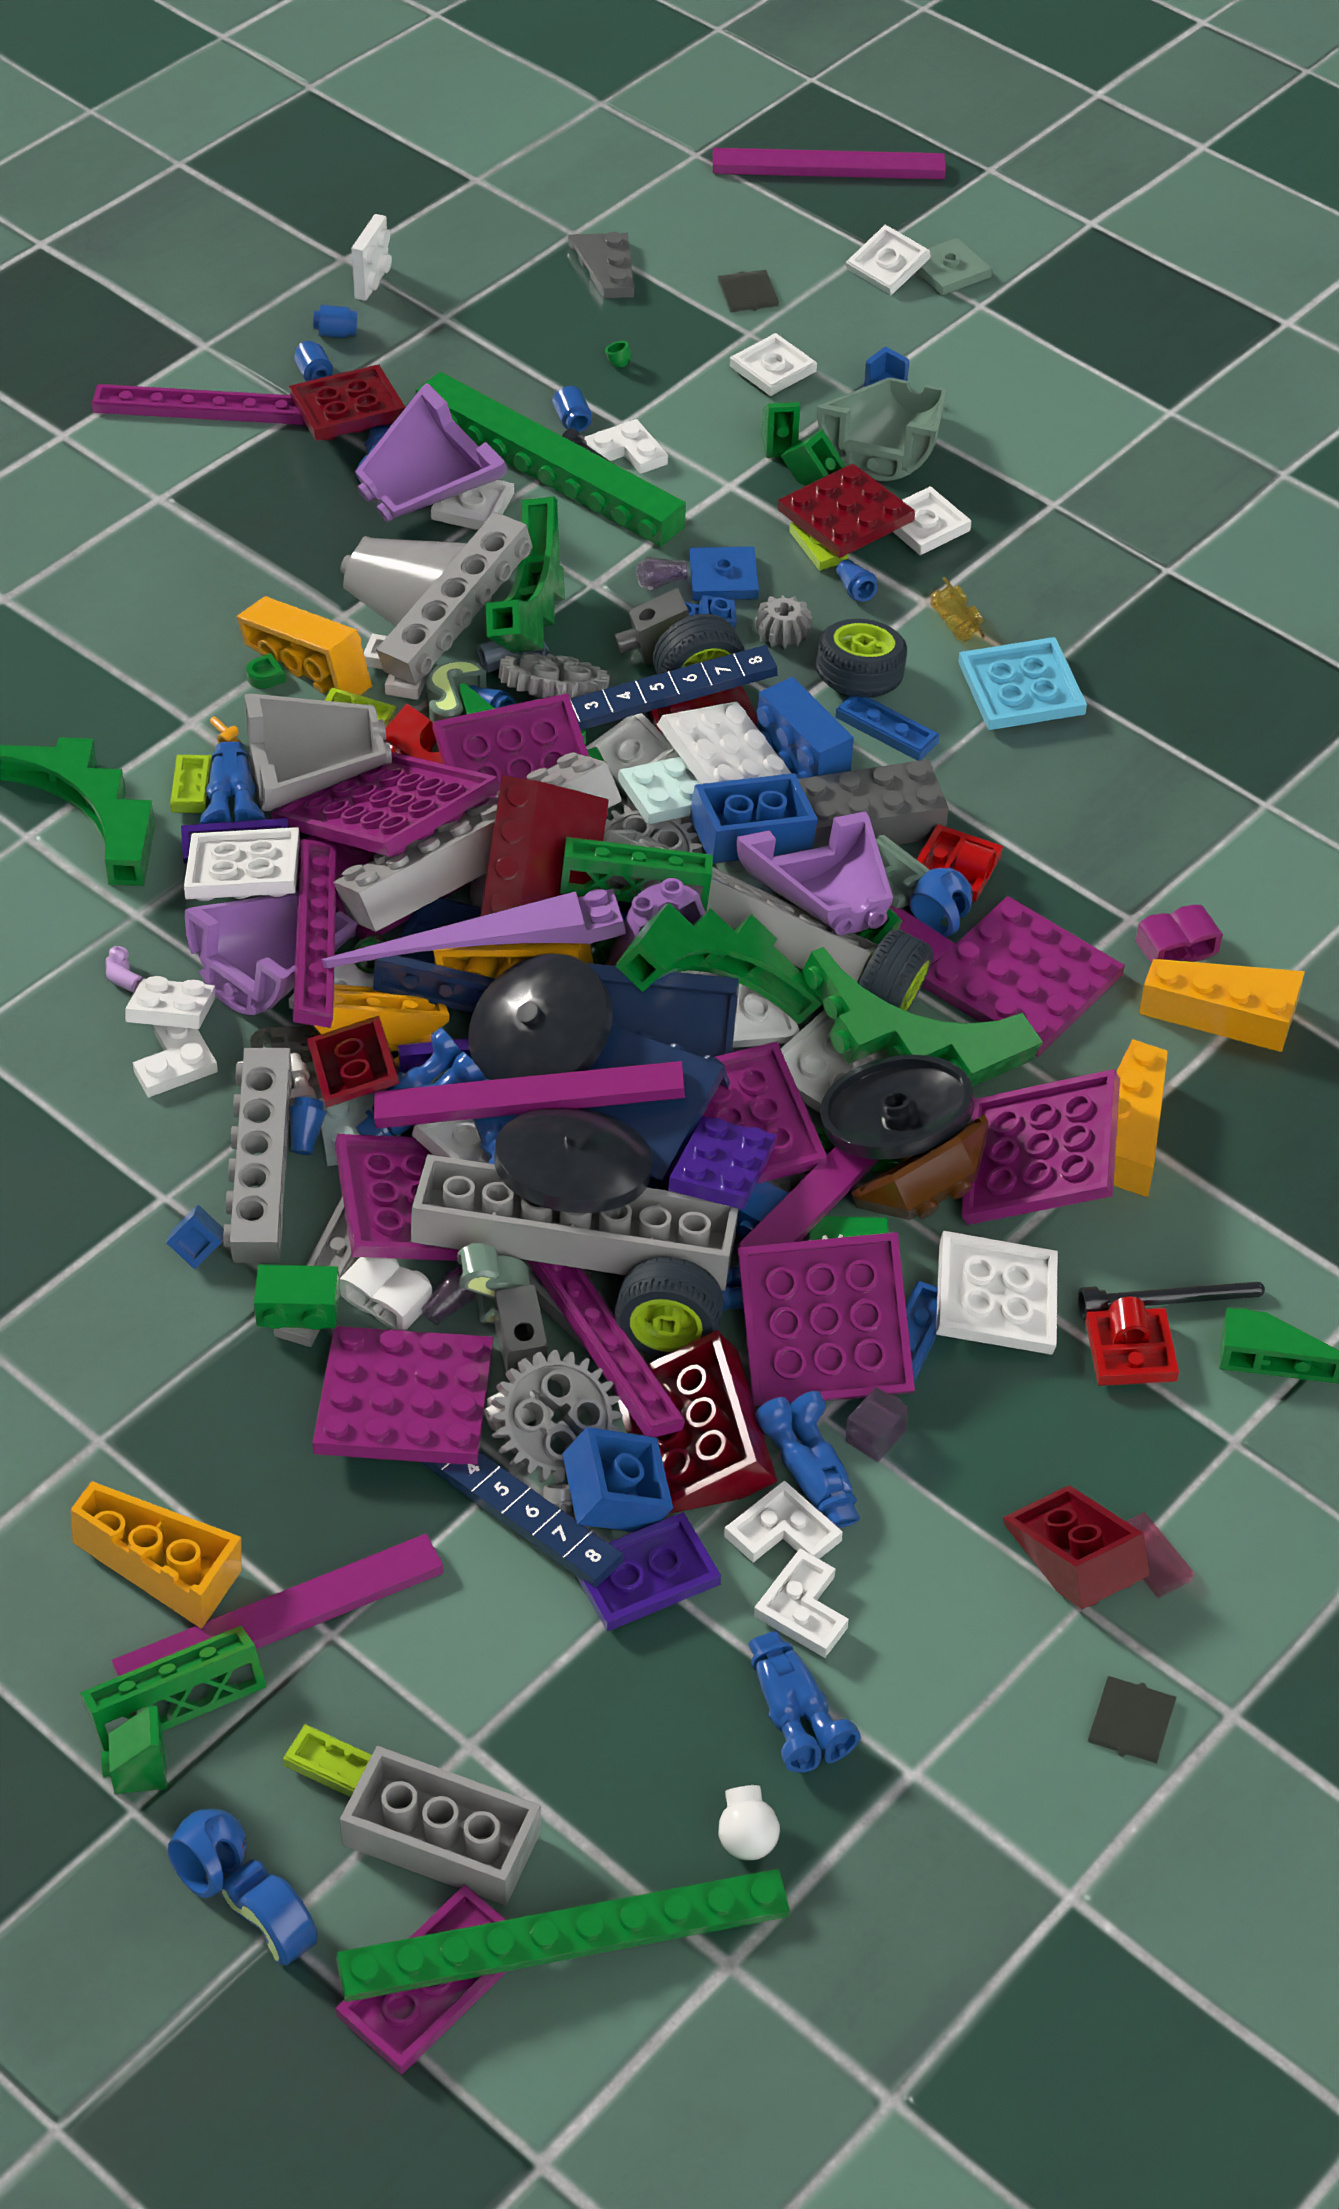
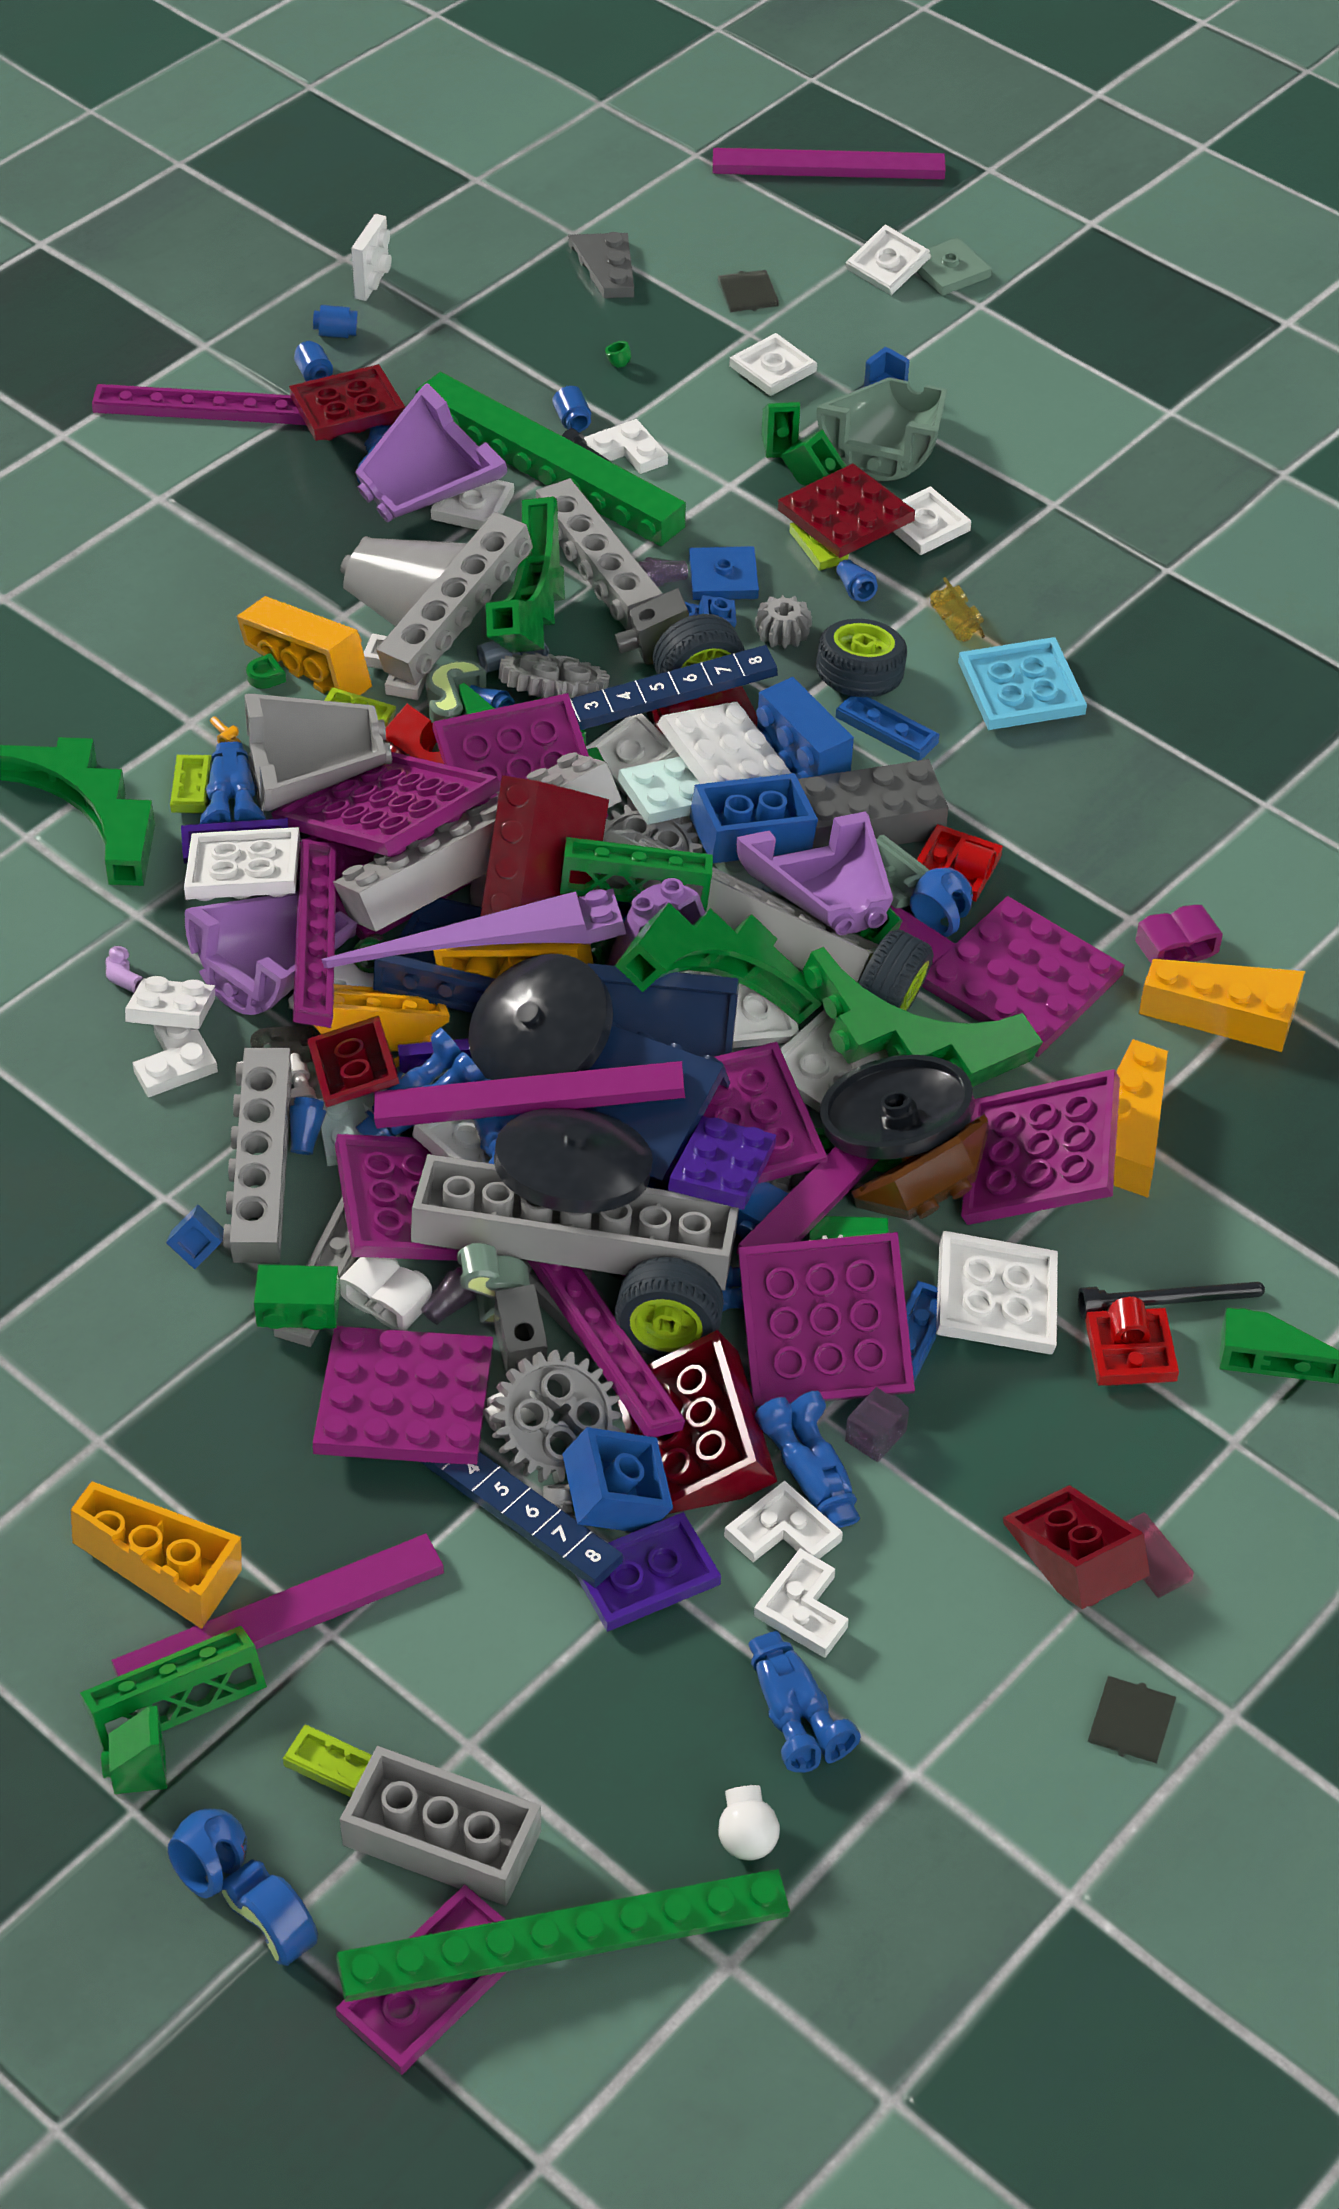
(599, 553): none -> light grey brick

